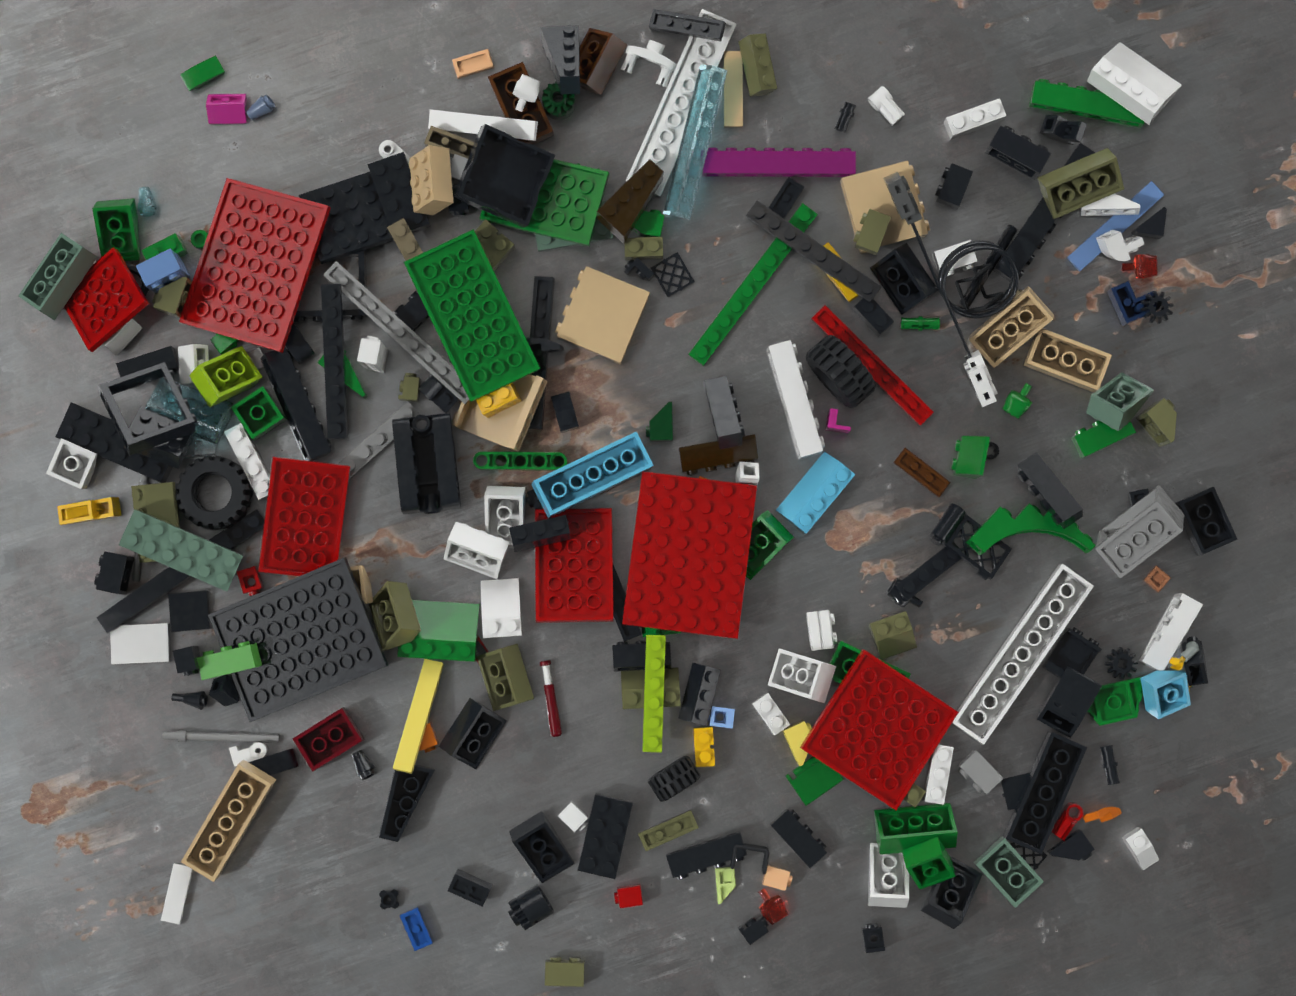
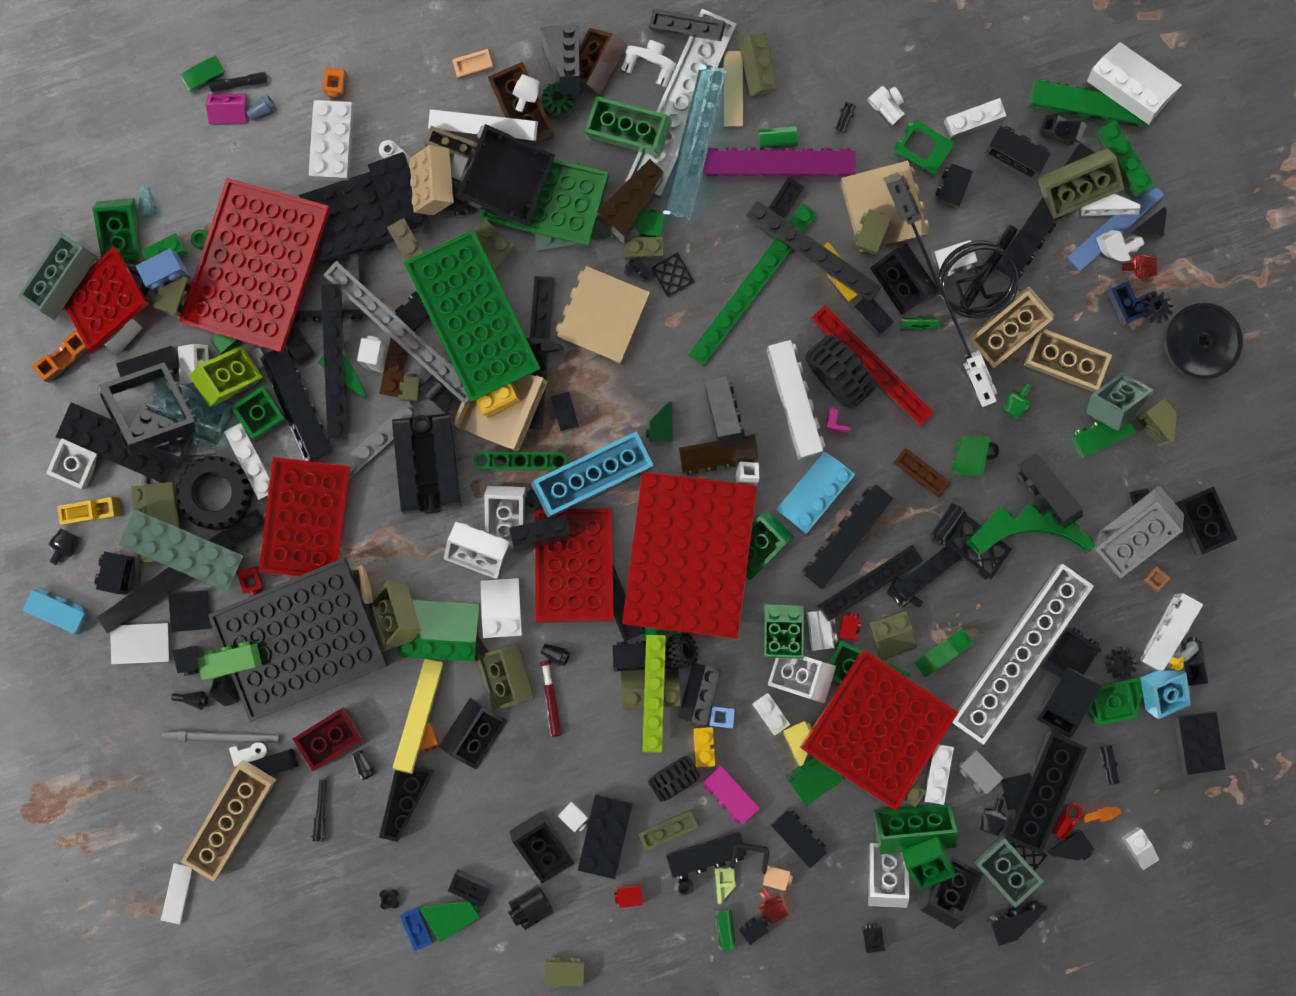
(54, 364): none -> orange arch
(55, 610): none -> medium azure brick
(63, 544): none -> black piece
(225, 84): none -> black piece
(319, 821): none -> black pin
(331, 140): none -> white brick
(334, 75): none -> orange brick
(393, 369): none -> reddish brown plate
(450, 917): none -> green slope
(556, 654): none -> black cone
(628, 126): none -> green brick
(681, 651): none -> black tyre
(685, 881): none -> black cone
(725, 930): none -> green brick
(730, 795): none -> dark pink brick
(778, 137): none -> green brick
(783, 631): none -> green slope
(847, 537): none -> black brick
(850, 626): none -> red brick
(870, 583): none -> black tile
(897, 98): none -> white tile
(936, 157): none -> green window
(944, 652): none -> green slope
(993, 819): none -> black piece
(1012, 925): none -> black slope
(1129, 164): none -> green brick
(1199, 743): none -> black brick
(1203, 341): none -> black dish

